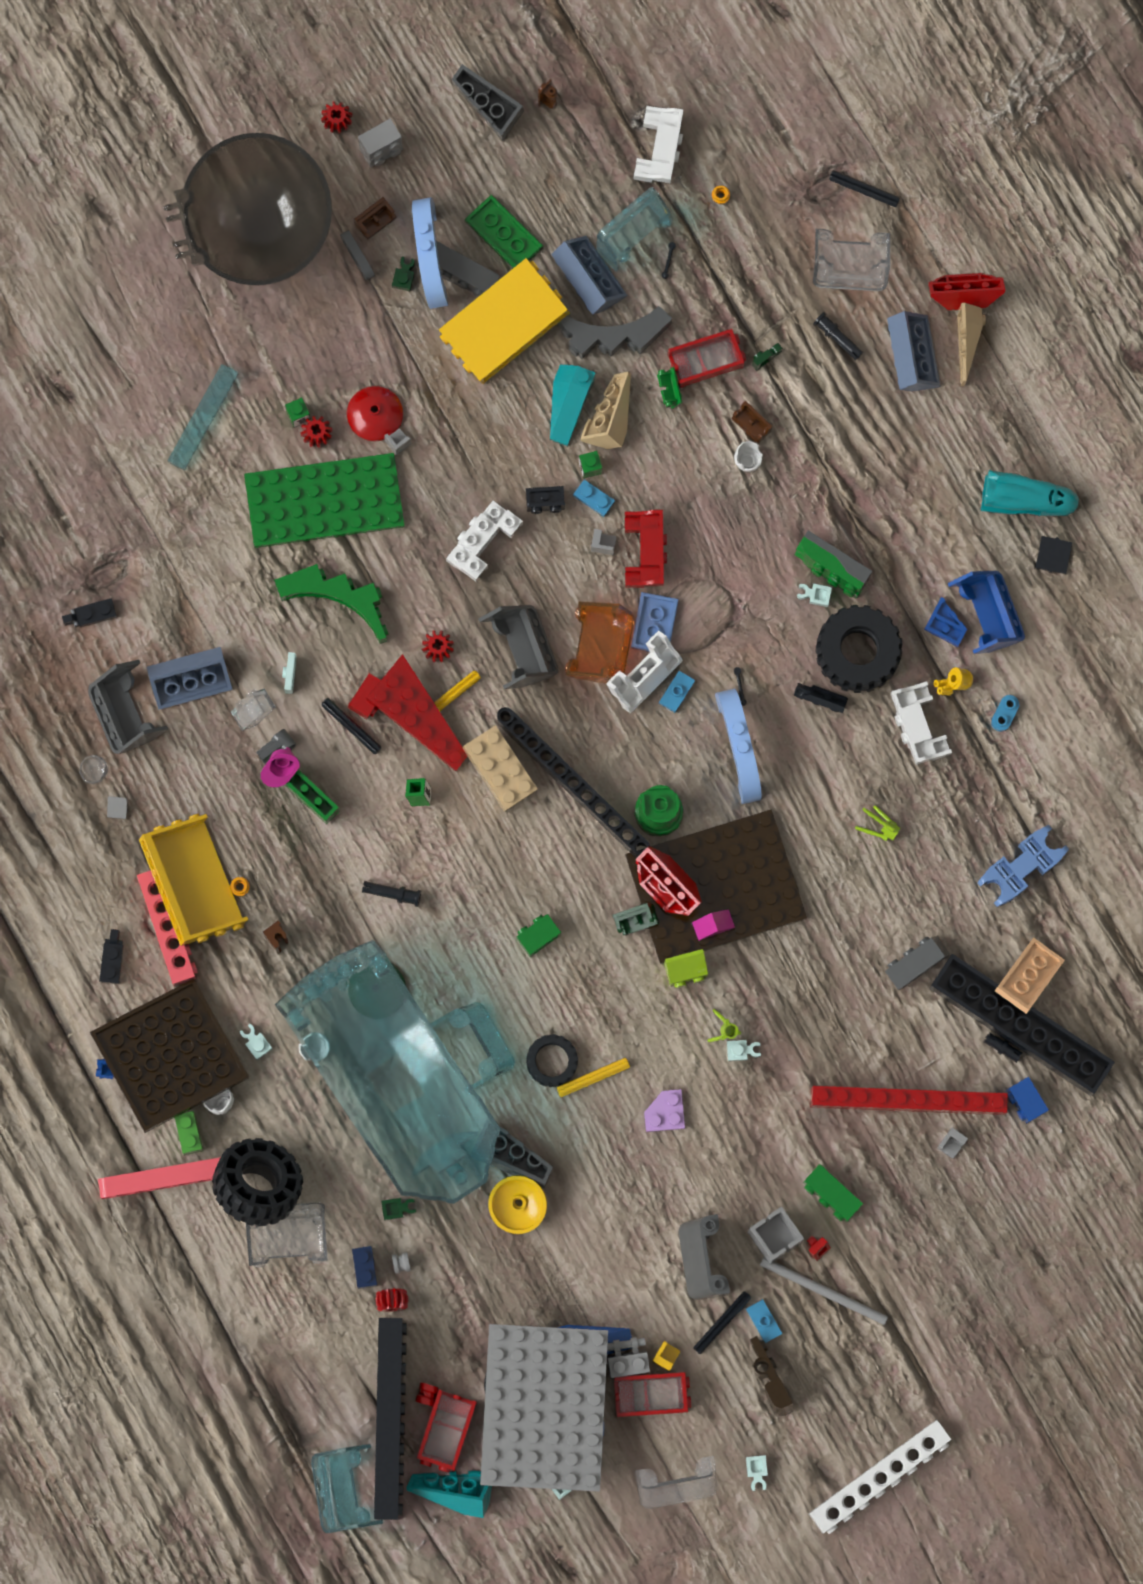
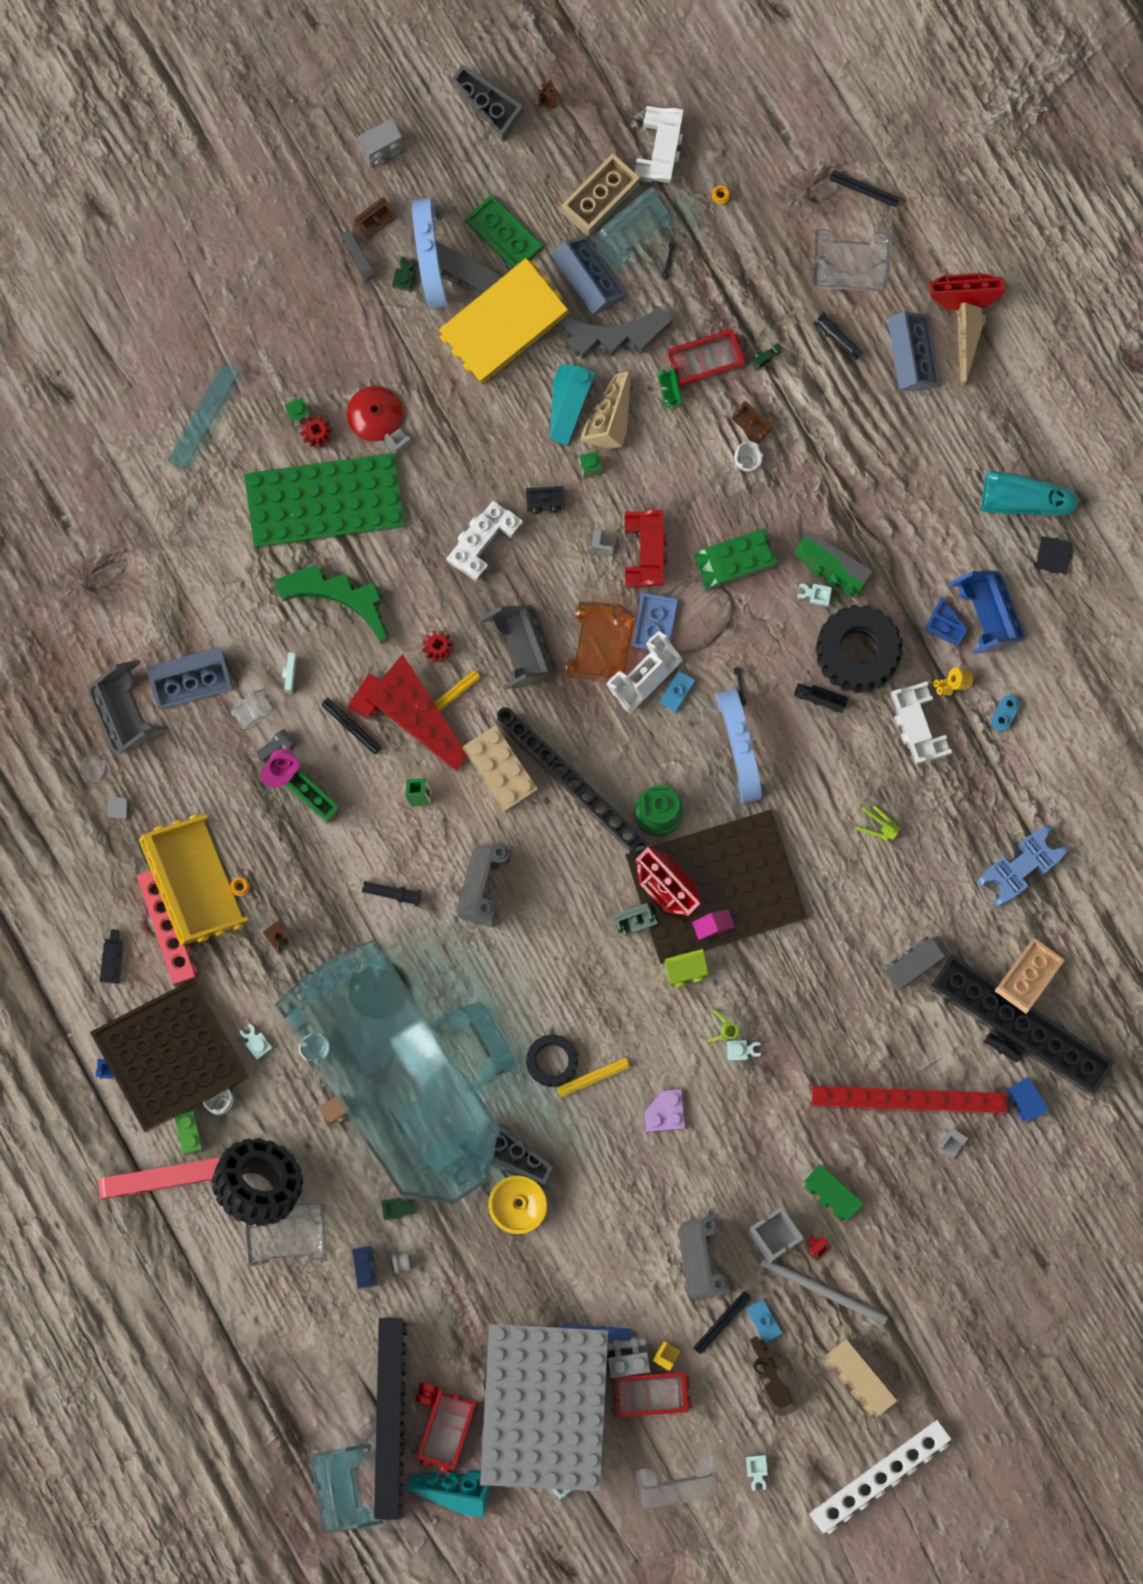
(91, 614): black hinge -> none
(254, 210): clear smoke windscreen -> none
(333, 1111): none -> medium nougat brick
(335, 123): red gear -> none
(392, 1300): red gear -> none
(471, 904): none -> dark grey windscreen
(538, 934): green brick -> none
(594, 498): dark azure plate -> none
(600, 195): none -> tan brick
(735, 560): none -> green piece
(860, 1378): none -> tan brick

